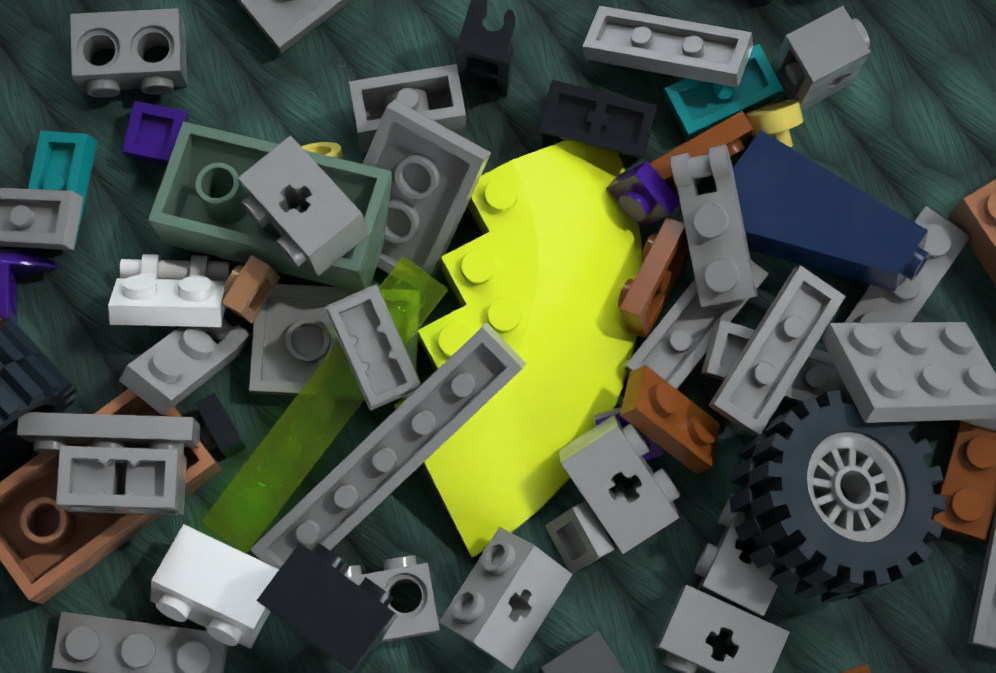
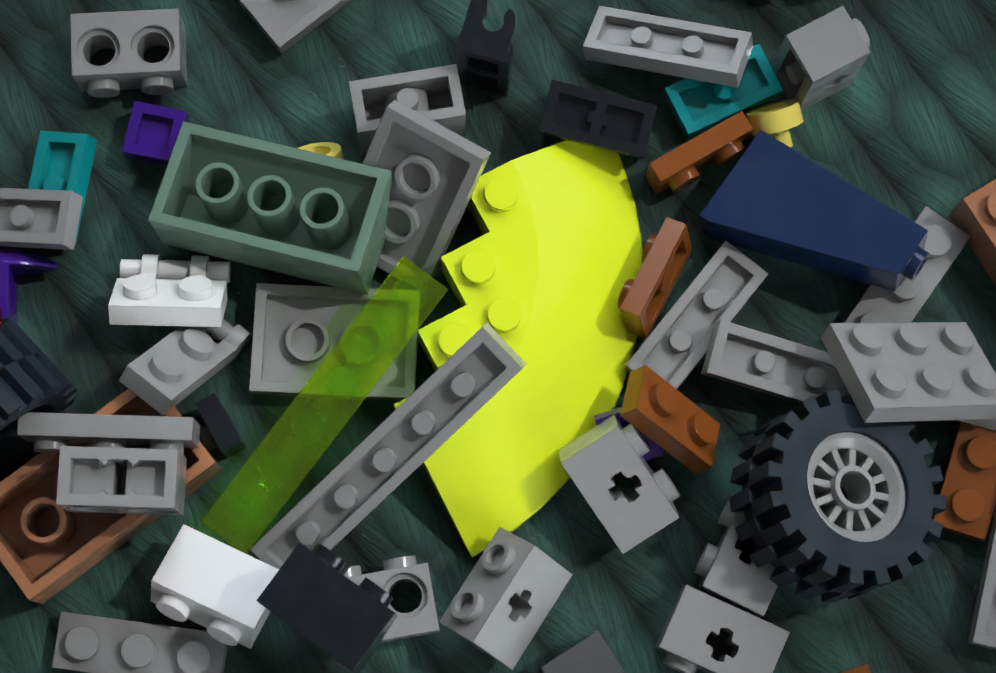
(249, 288): medium nougat plate -> none
(293, 179): light grey brick -> none
(373, 346): light grey plate -> none
(579, 537): light grey plate -> none
(644, 194): dark purple plate -> none
(714, 228): light grey plate -> none
(777, 351): light grey plate -> none

